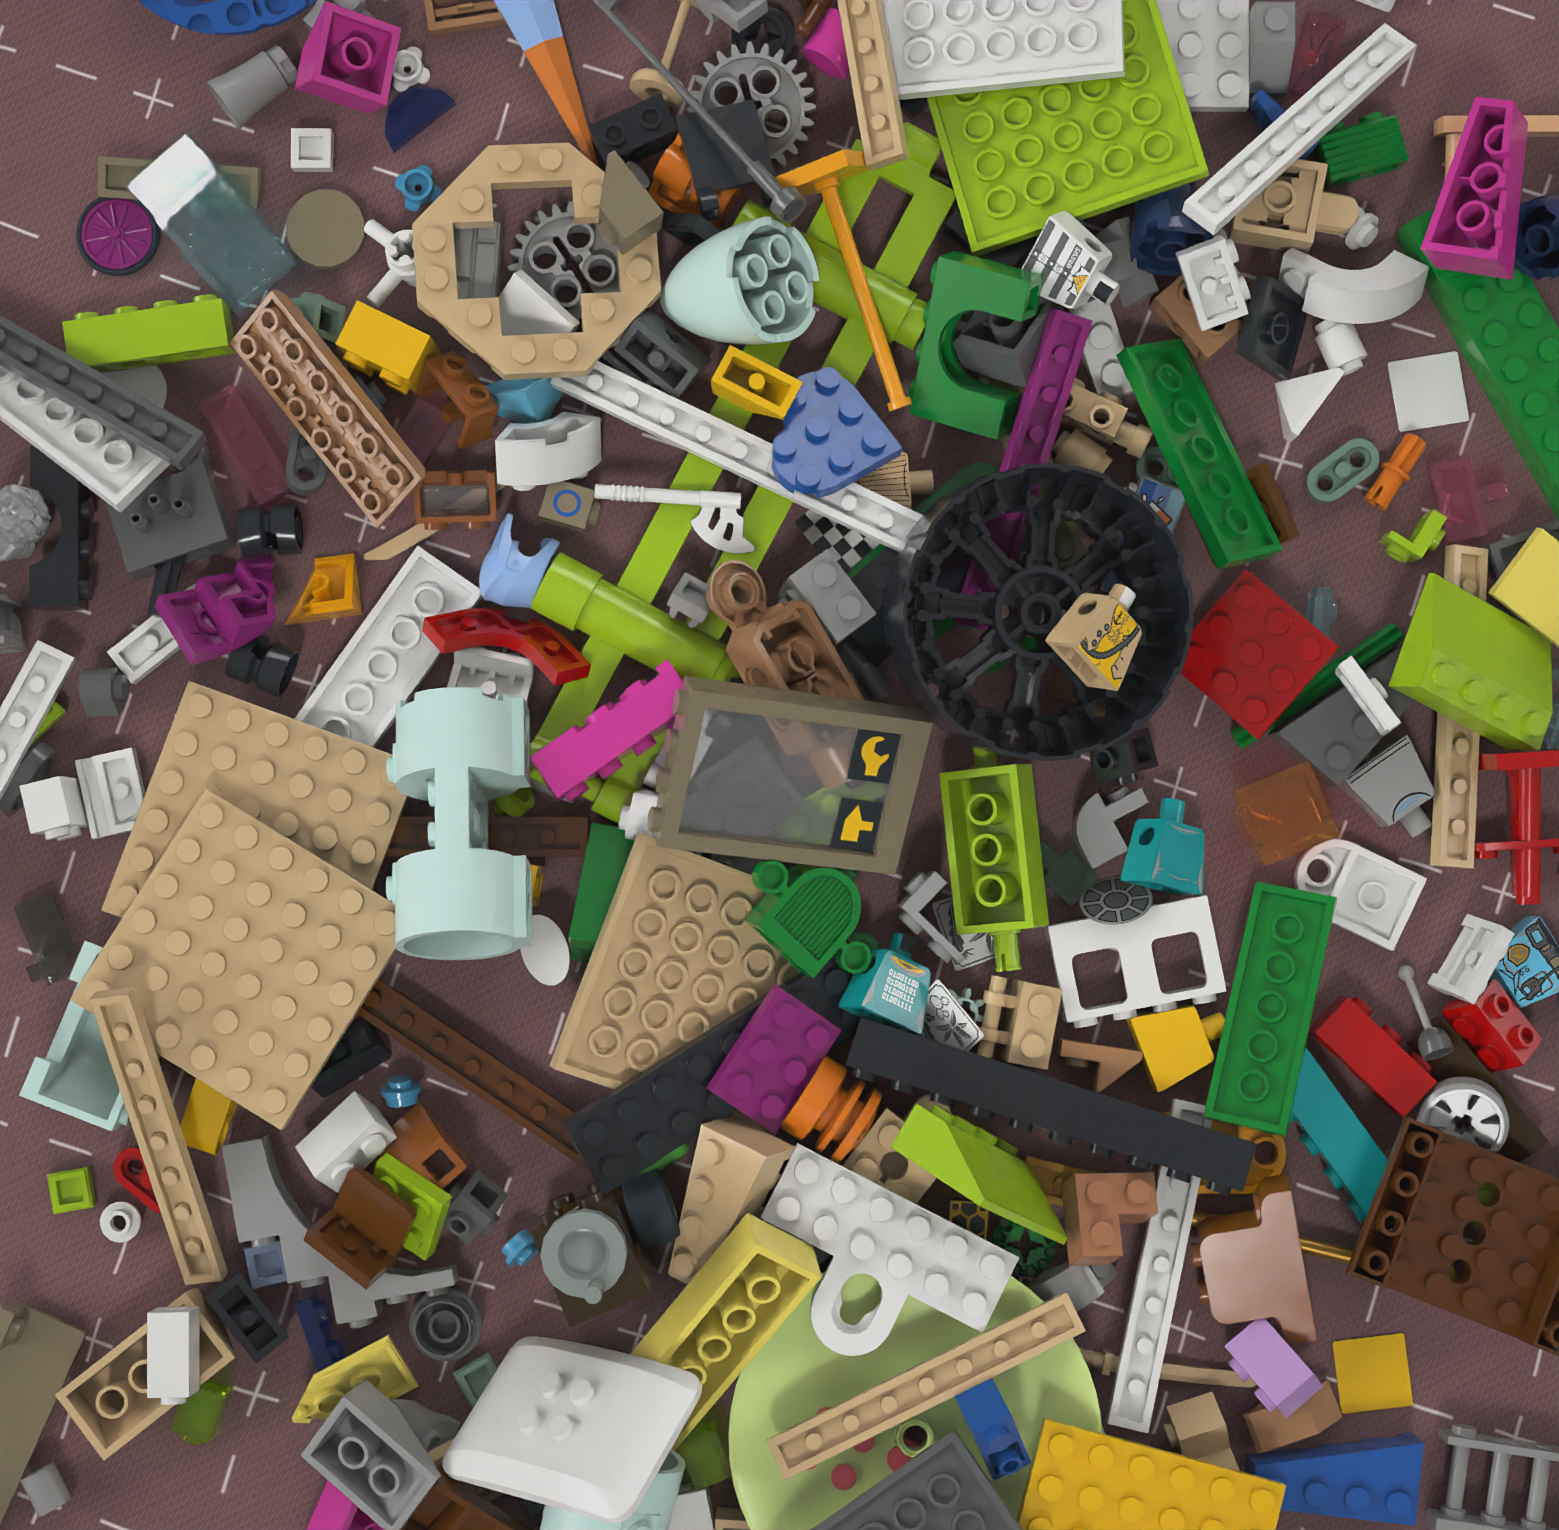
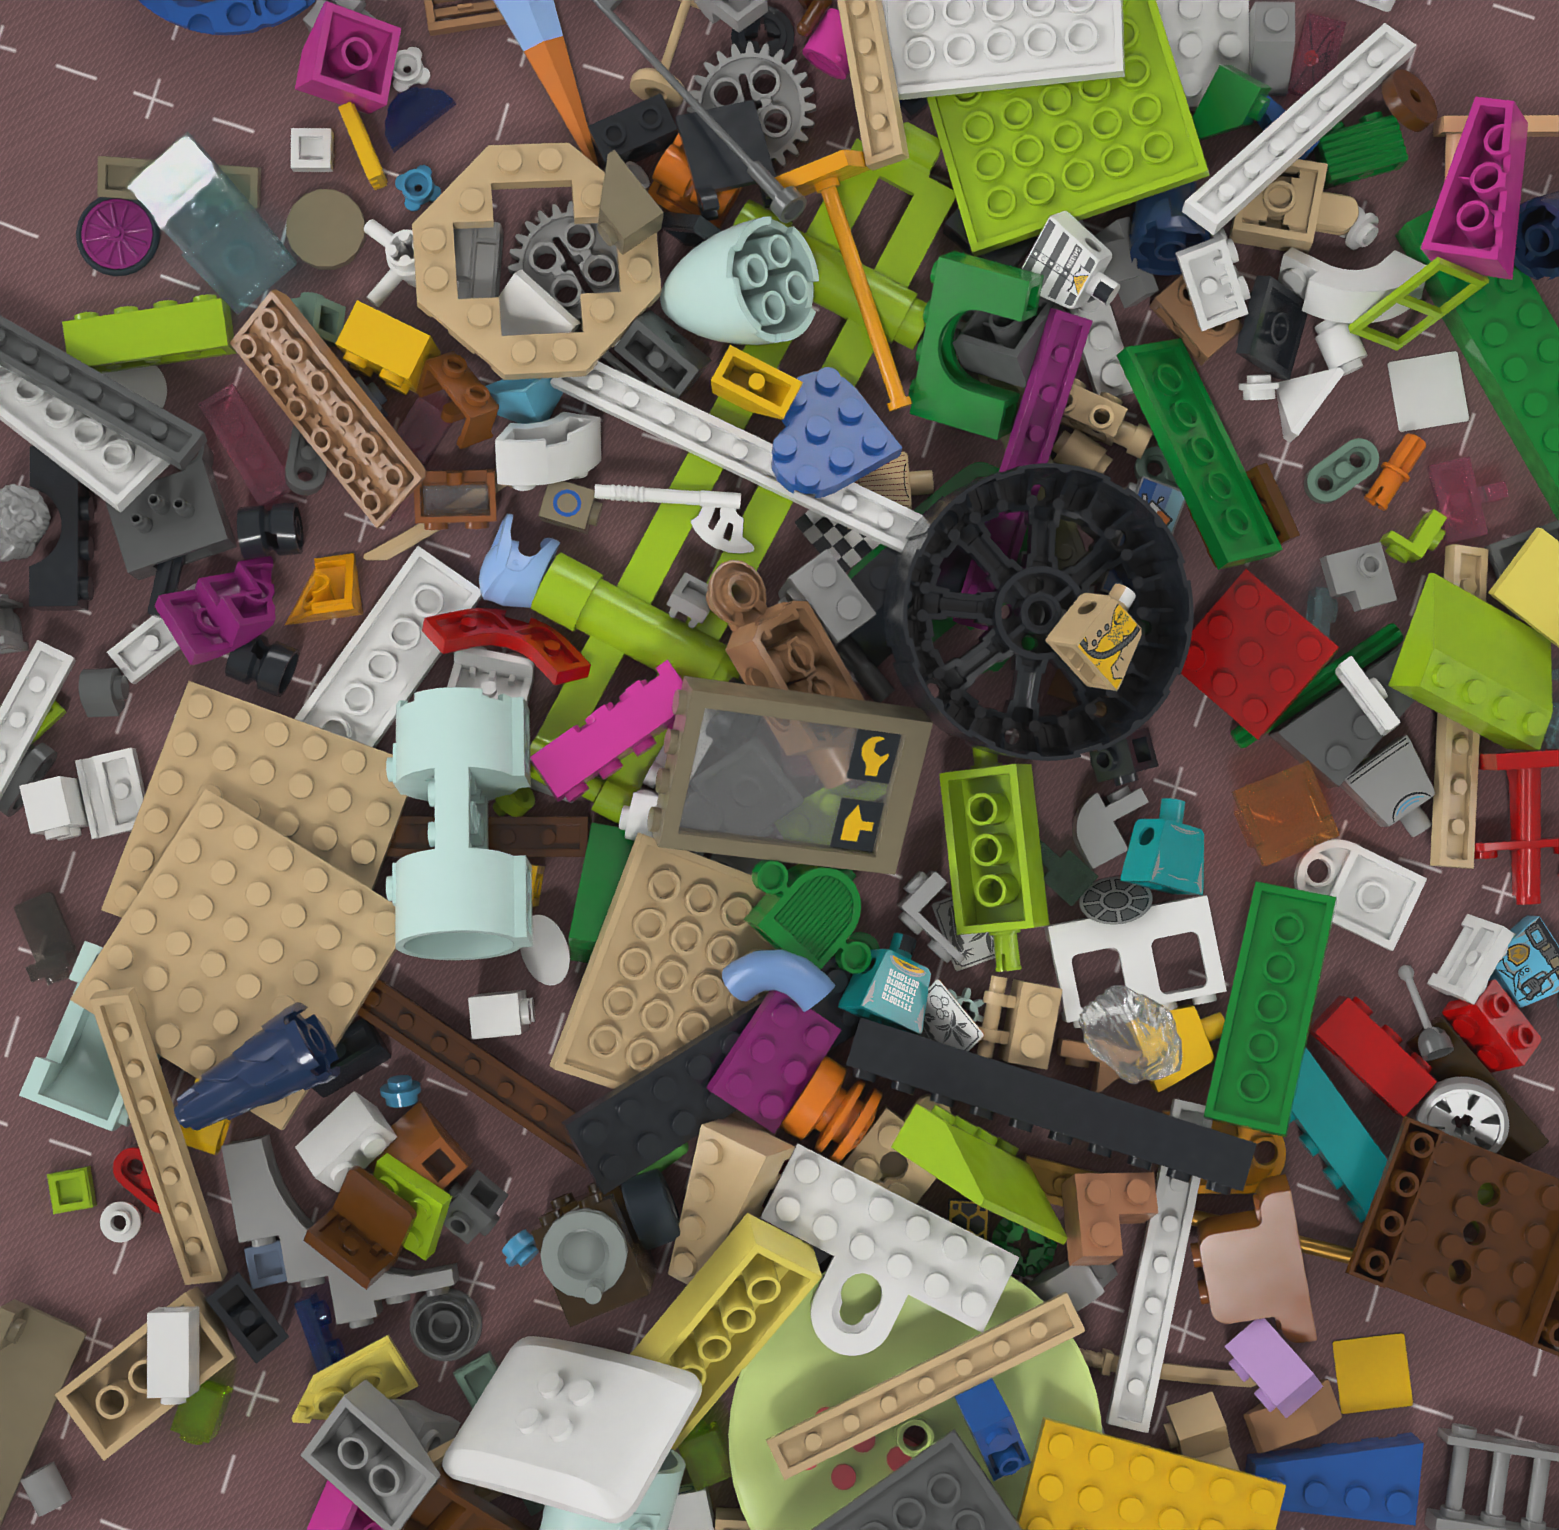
(253, 84): light grey plant -> none
(268, 1067): none -> dark blue cone
(363, 145): none -> yellow tile
(500, 1014): none -> white brick
(780, 972): none -> medium blue cylinder
(1132, 1034): none -> clear hair
(1230, 103): none -> green slope
(1259, 387): none -> white plate
(1359, 576): none -> light grey brick
(1401, 296): none -> lime window
(1409, 100): none -> reddish brown piece

